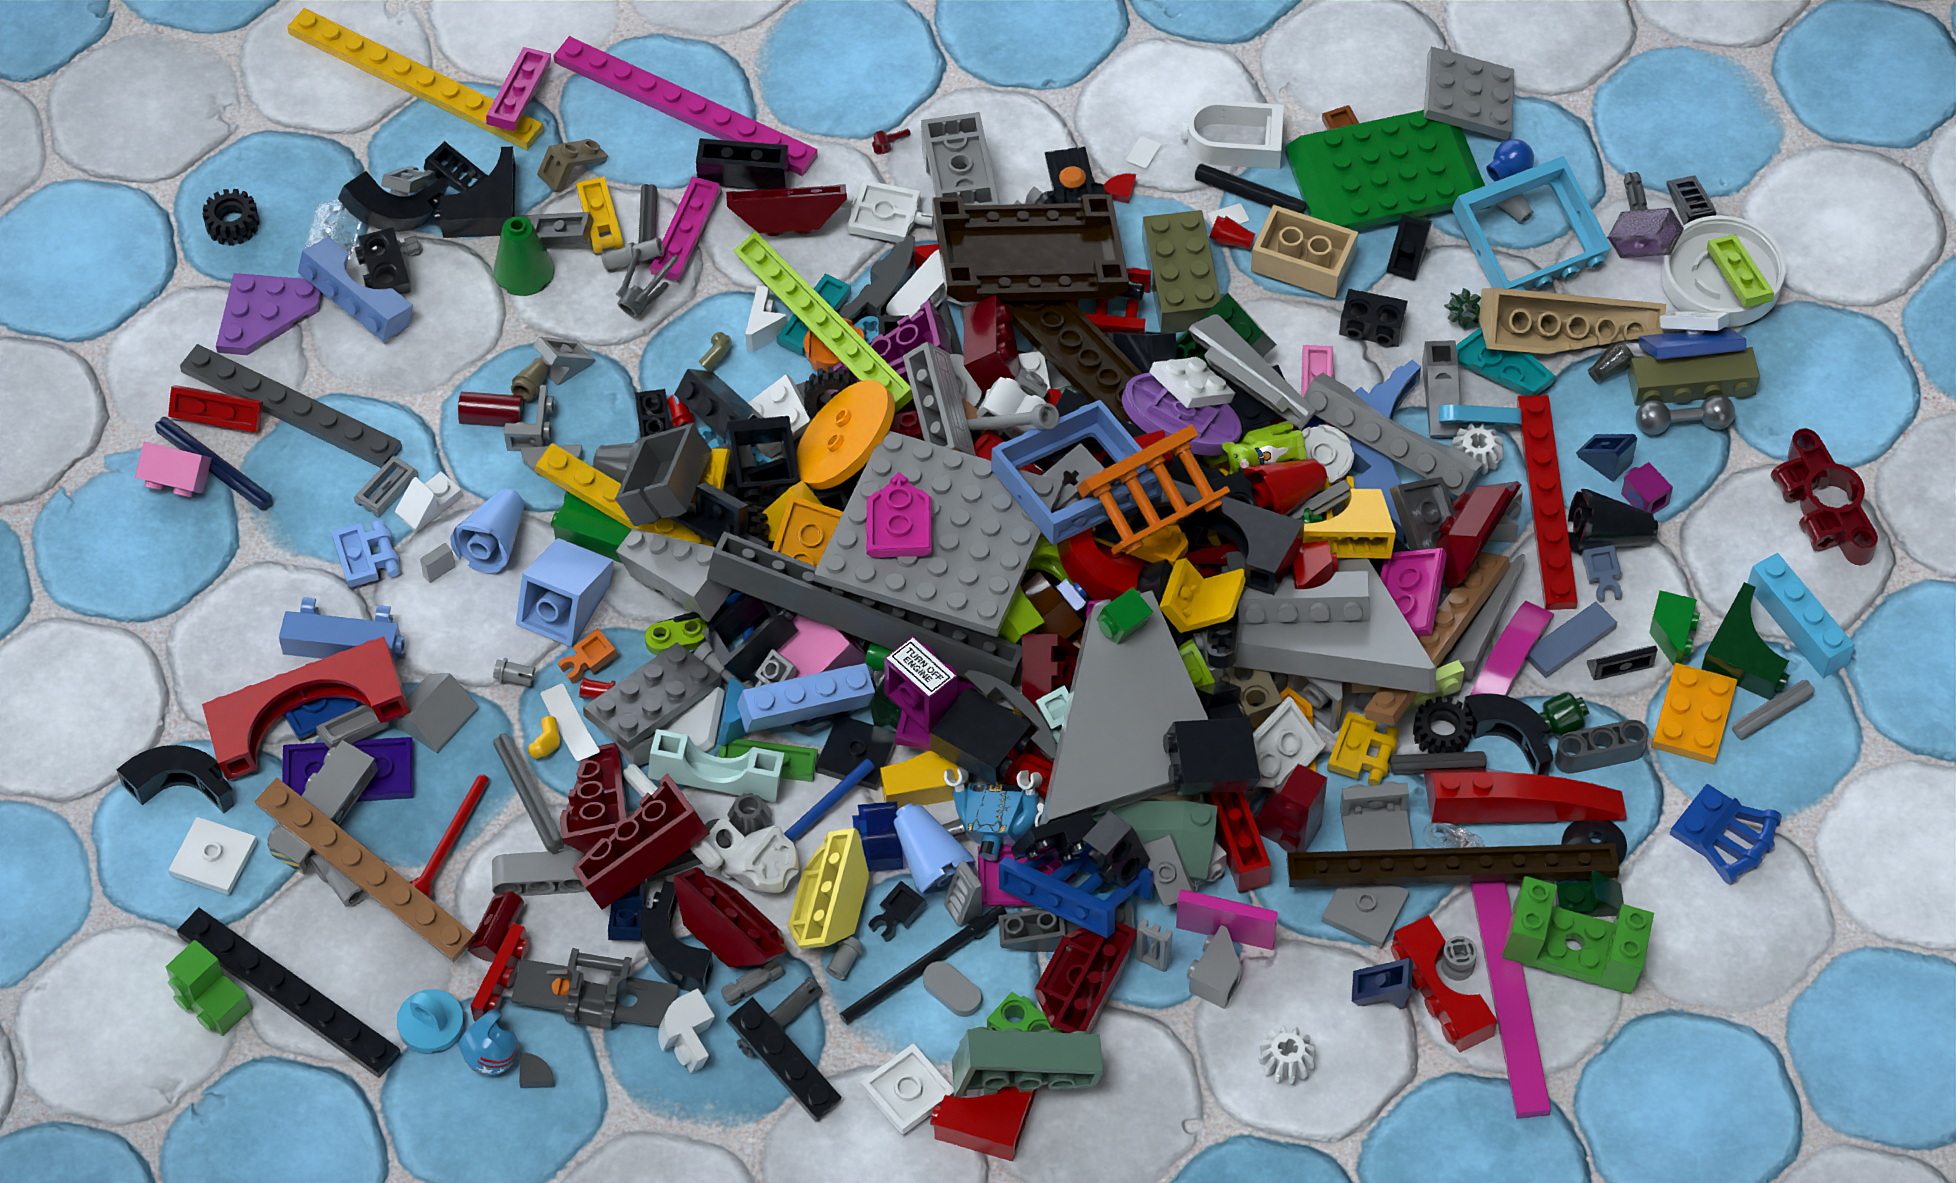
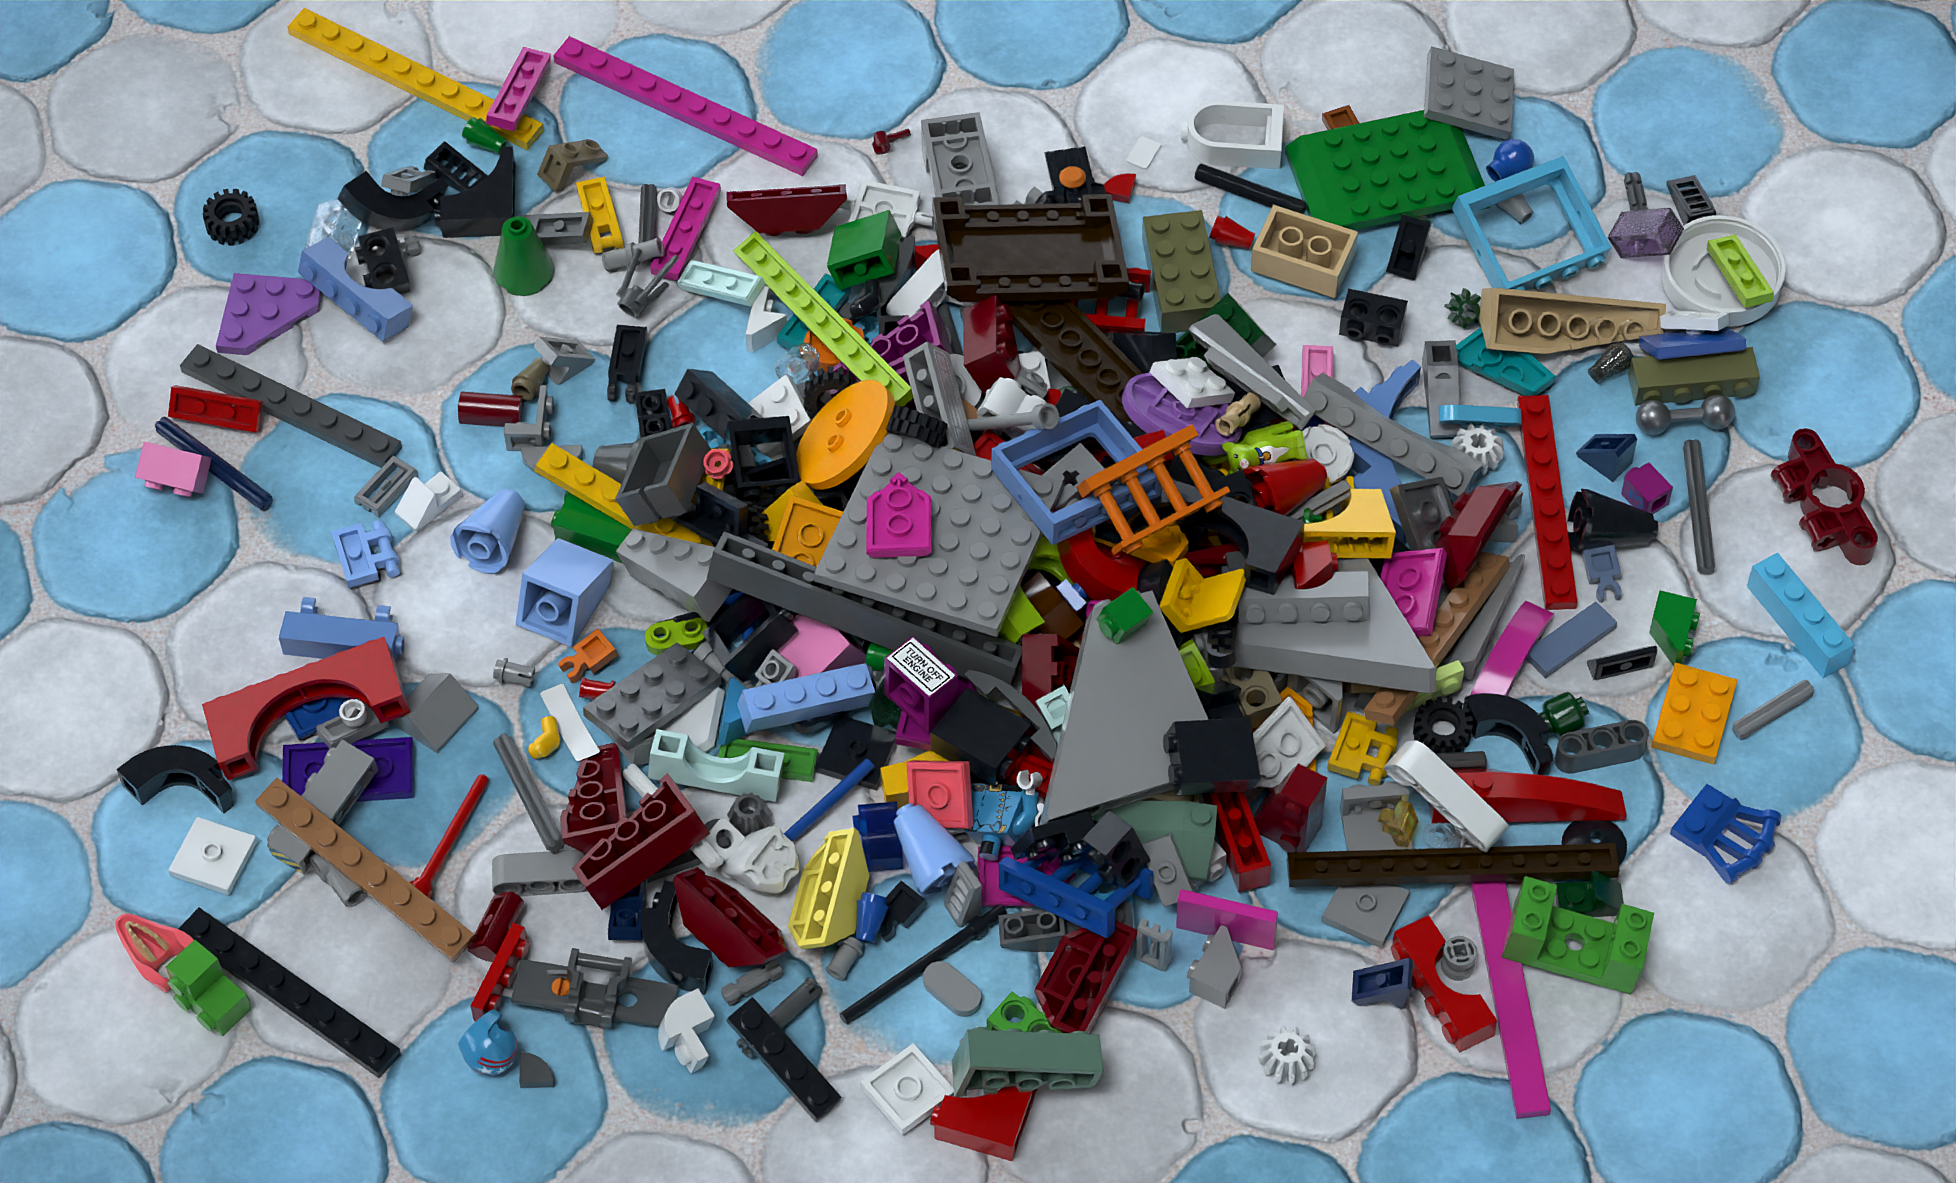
(150, 945): none -> coral animal
(349, 710): none -> white hinge
(430, 1021): medium azure tile -> none
(437, 562): light grey tile -> none
(483, 135): none -> green cone
(626, 360): none -> black hinge
(665, 197): none -> white hinge
(712, 458): none -> coral plate
(721, 283): none -> light aqua tile
(721, 345): olive arm -> none
(743, 163): black brick -> none
(798, 363): none -> clear plate
(864, 249): none -> green brick
(867, 303): none -> black arm
(870, 915): none -> blue cone
(917, 425): none -> black tyre
(942, 790): none -> coral plate
(1235, 212): white sticker -> none
(1238, 414): none -> tan pin
(1399, 823): none -> clear yellow tile
(1424, 771): none -> white beam
(1699, 507): none -> dark grey axle
(1742, 654): dark green arch -> none

